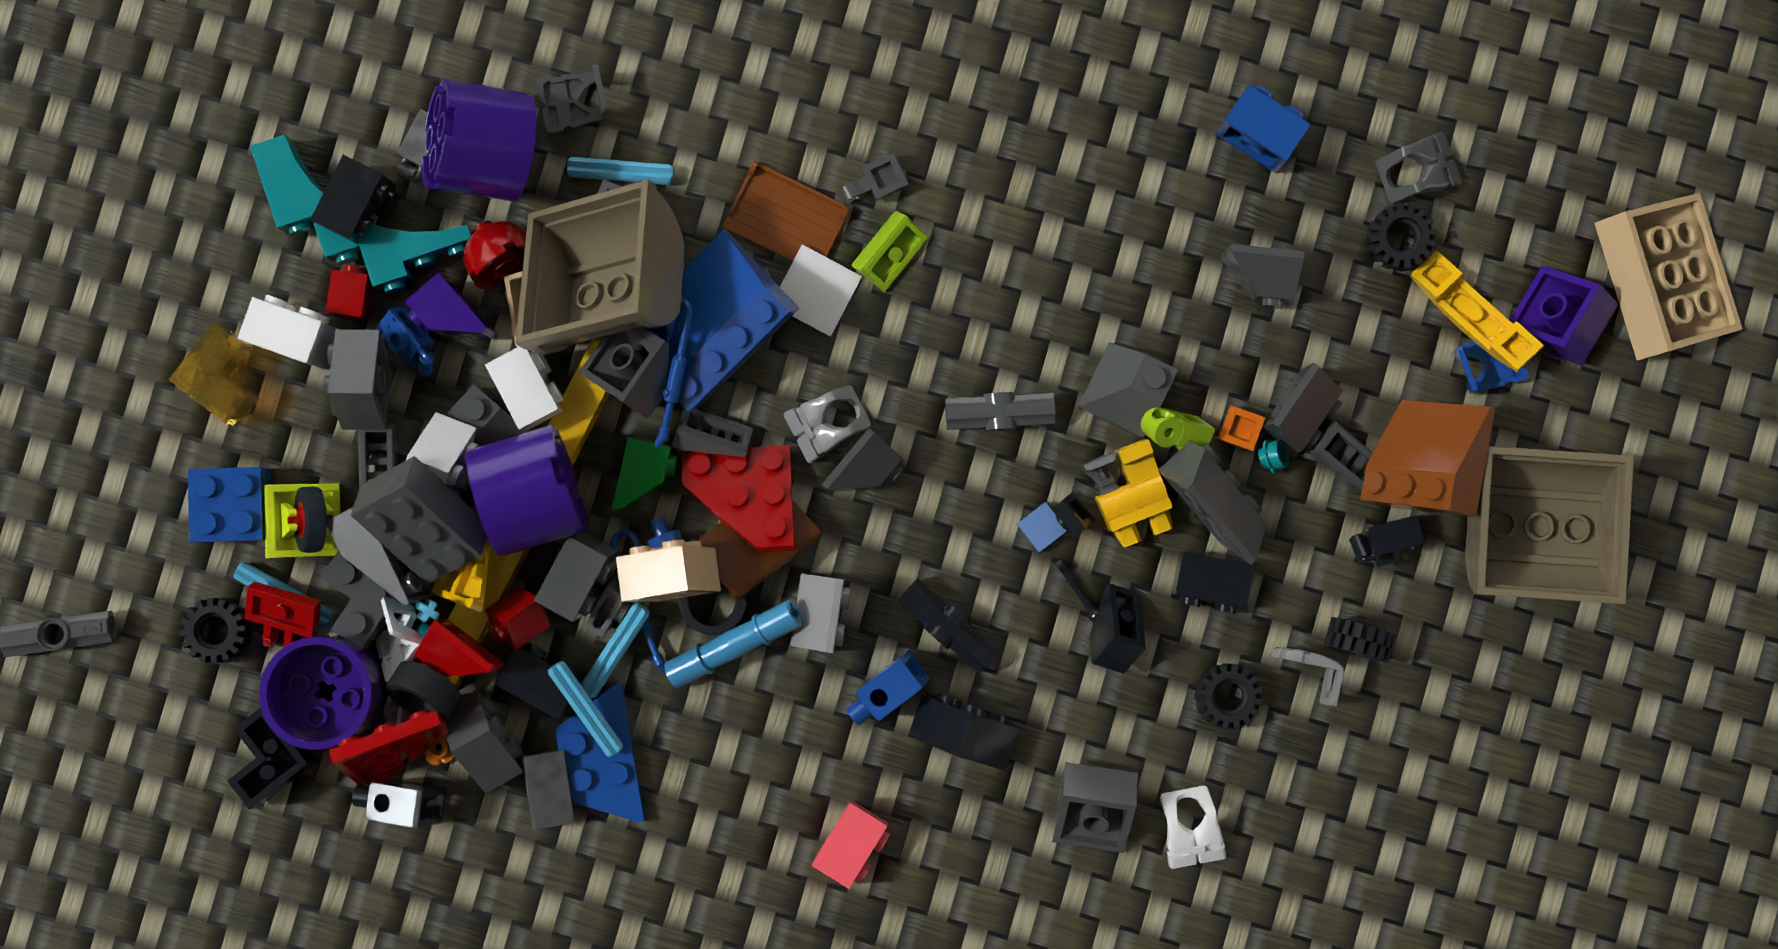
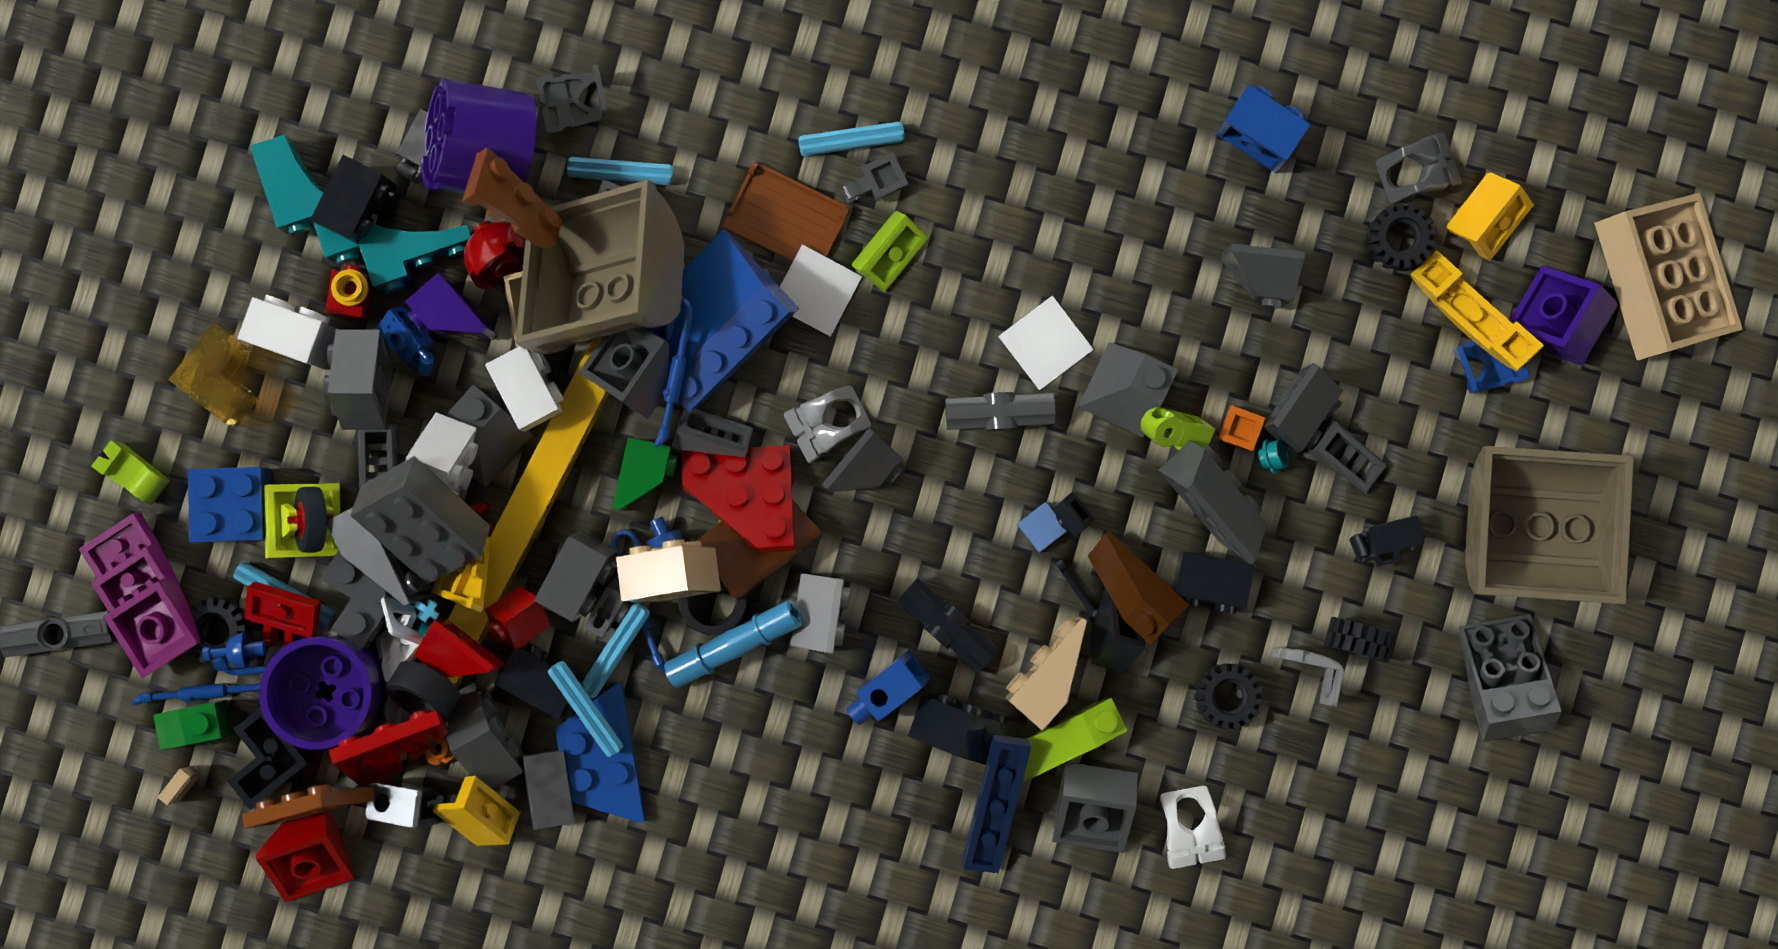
(130, 471): none -> lime leg
(140, 594): none -> magenta slope
(179, 785): none -> tan tile
(193, 725): none -> green slope
(237, 652): none -> blue piece
(299, 806): none -> dark orange wing
(305, 856): none -> red slope
(342, 279): none -> yellow plate
(480, 814): none -> yellow panel
(508, 197): none -> dark orange wing
(525, 490): dark purple brick -> none
(850, 845): coral brick -> none
(851, 138): none -> medium azure axle
(996, 803): none -> dark blue plate
(1045, 343): none -> white sticker
(1048, 683): none -> tan slope
(1073, 737): none -> lime slope
(1136, 590): none -> reddish brown slope
(1139, 499): yellow hips -> none
(1430, 458): dark orange slope -> none
(1491, 214): none -> yellow panel
(1508, 678): none -> dark grey slope

